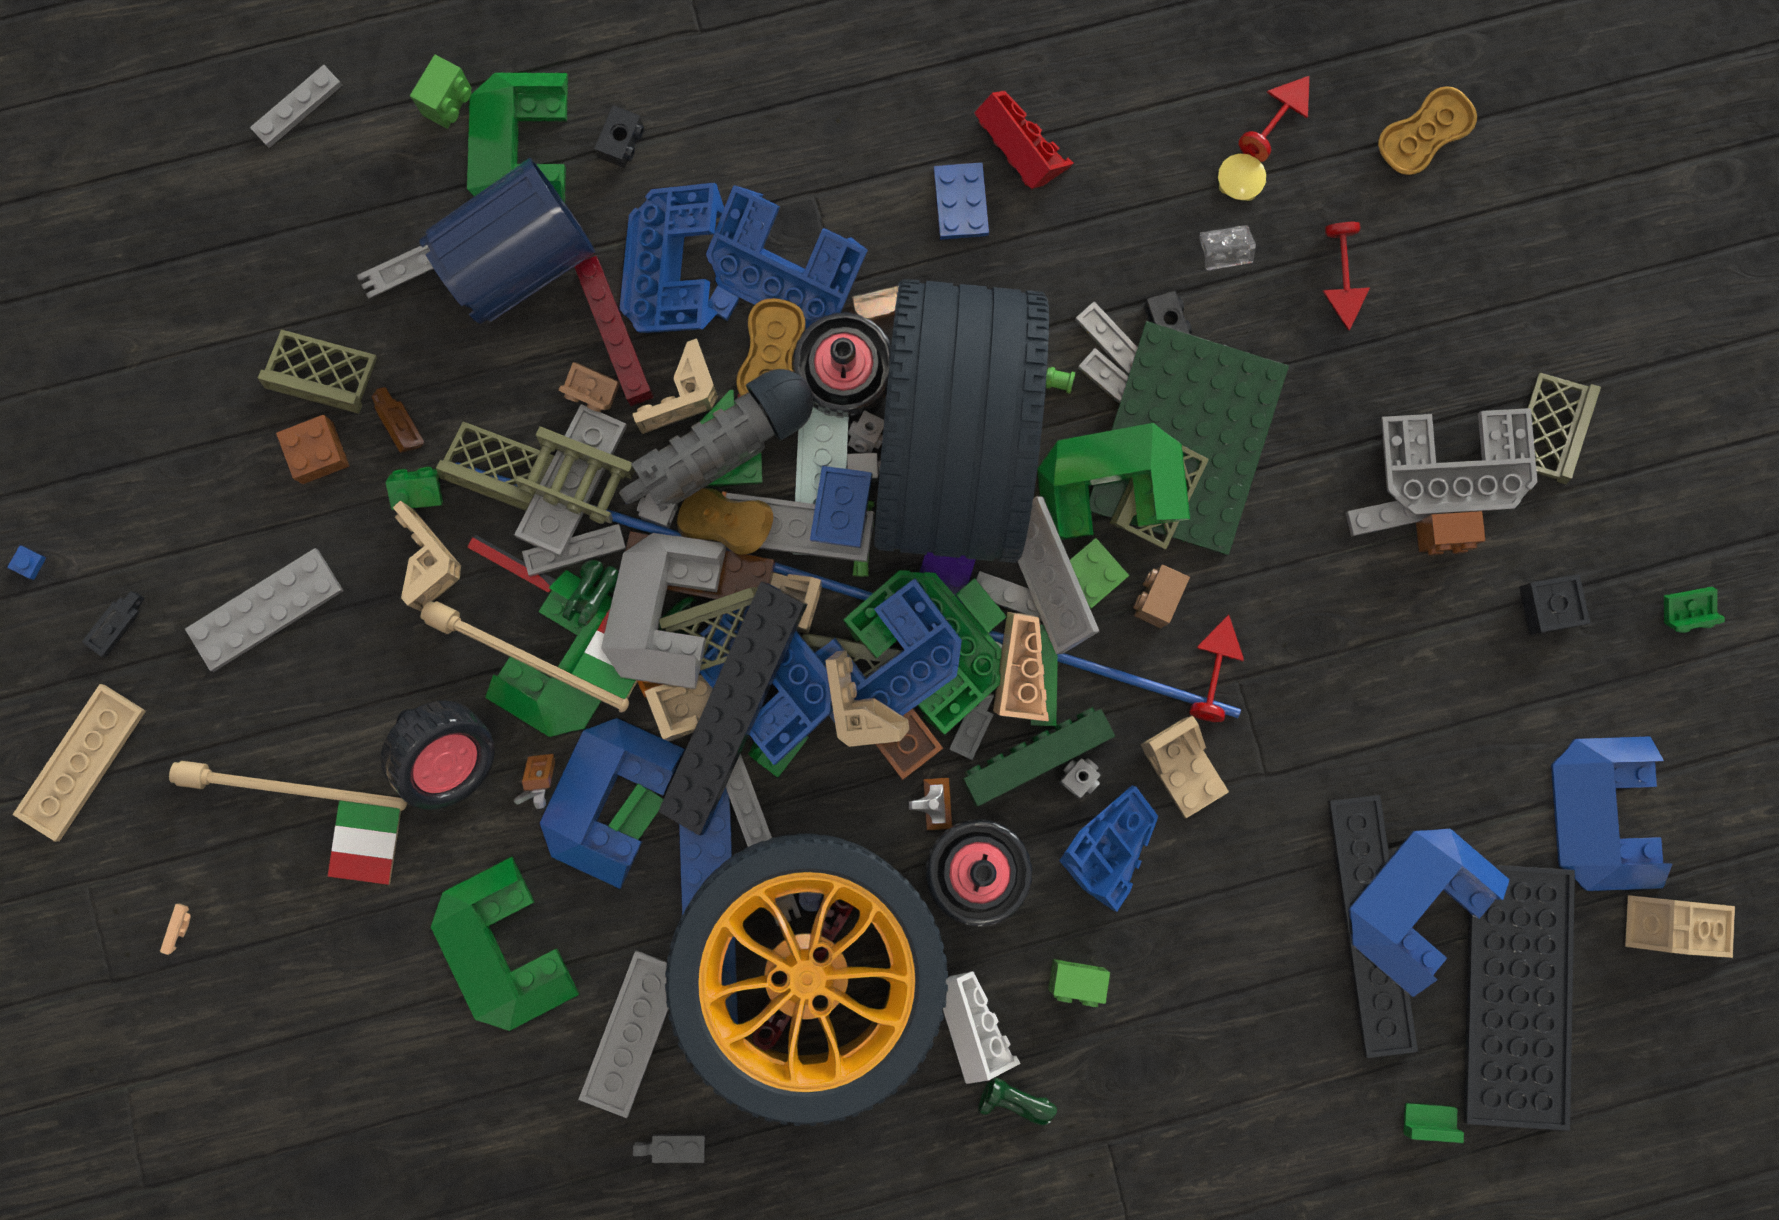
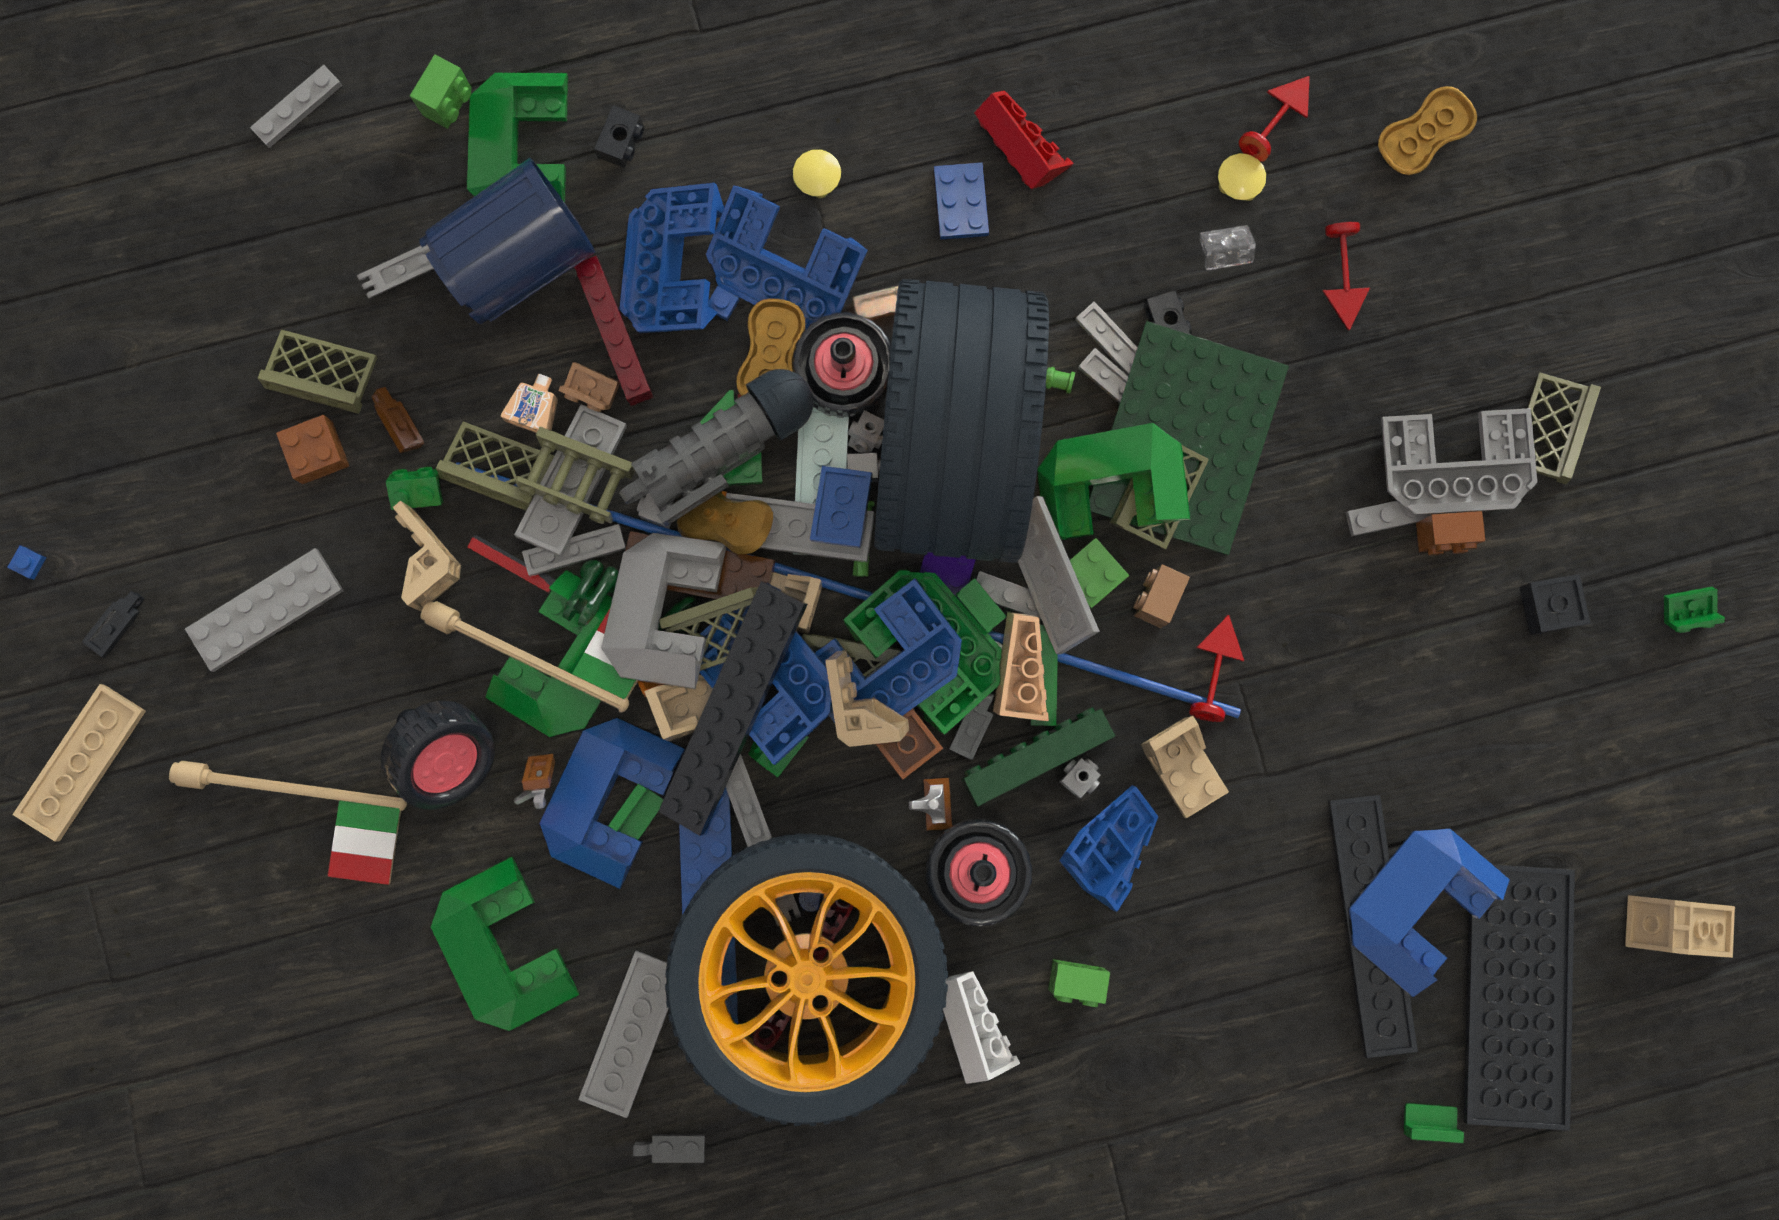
(177, 927): light nougat tile -> none
(532, 405): none -> torso
(690, 376): tan bracket -> none
(692, 498): none -> dark grey plate
(816, 173): none -> light yellow dish
(1001, 1094): dark green piece -> none
(1588, 815): blue slope -> none

